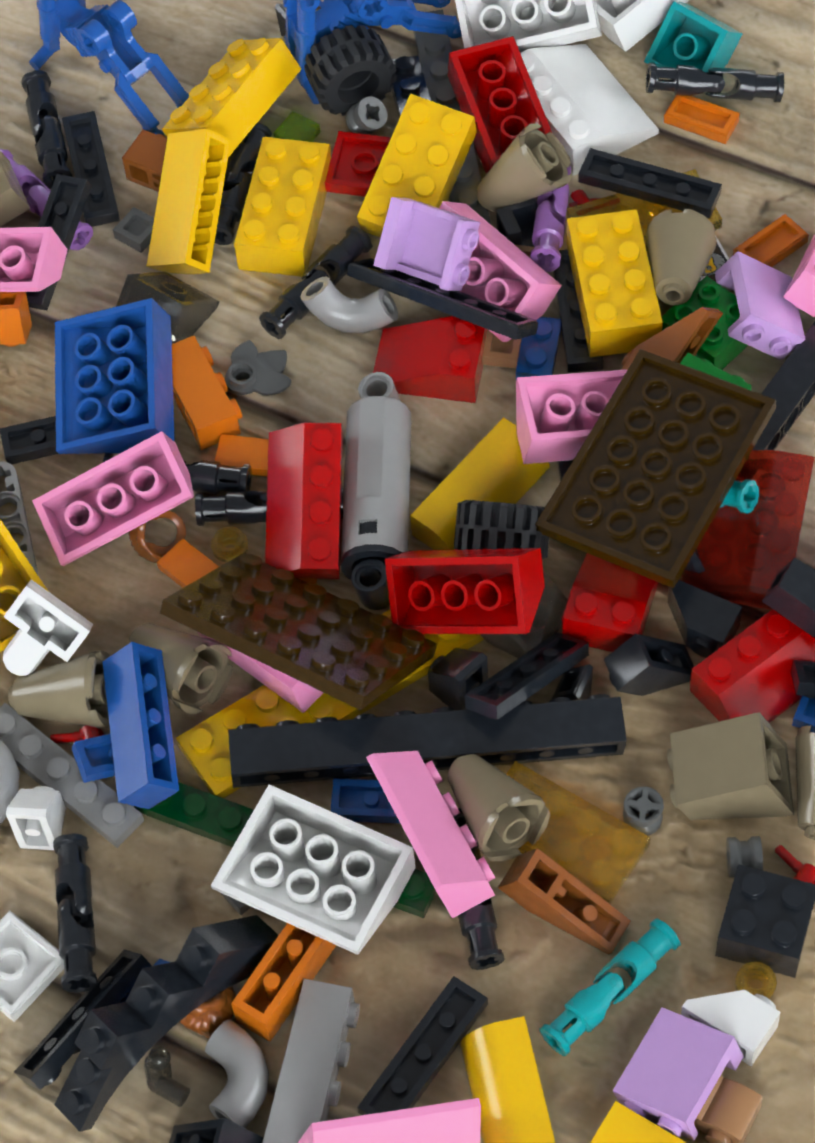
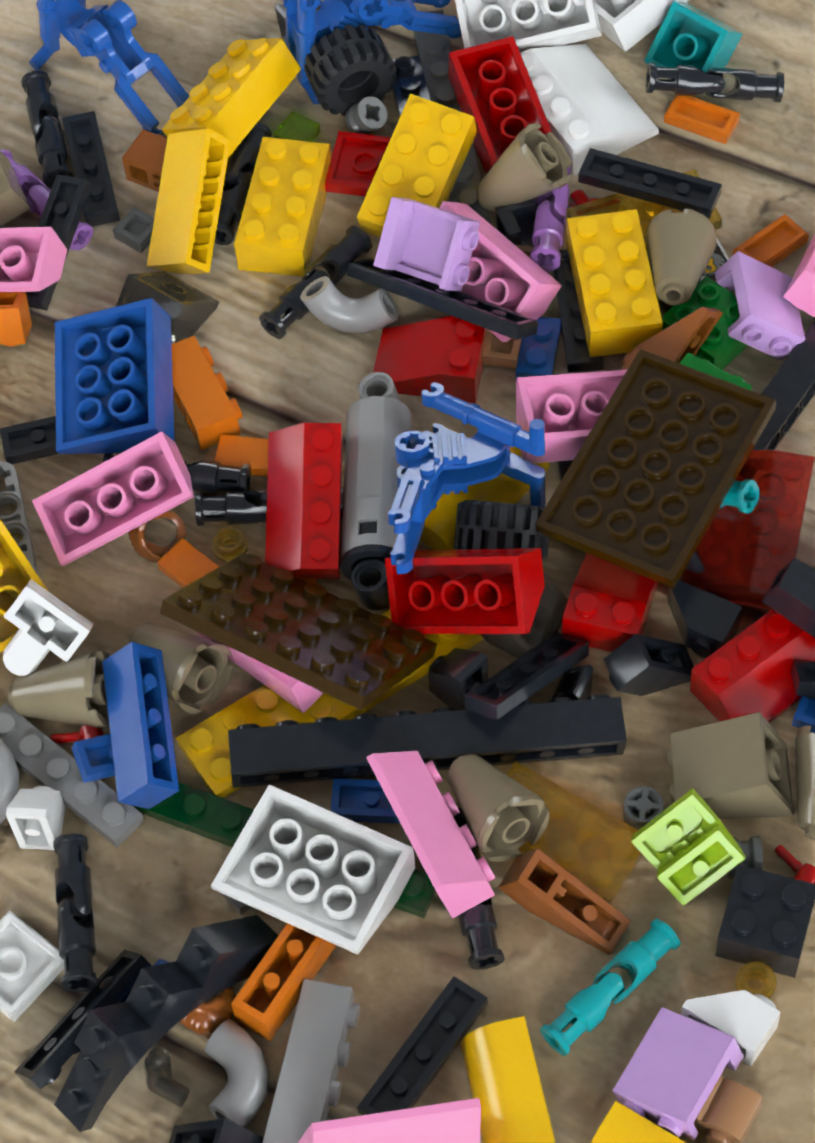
(260, 369): dark grey plate -> none
(452, 462): none -> blue piece
(688, 847): none -> lime slope

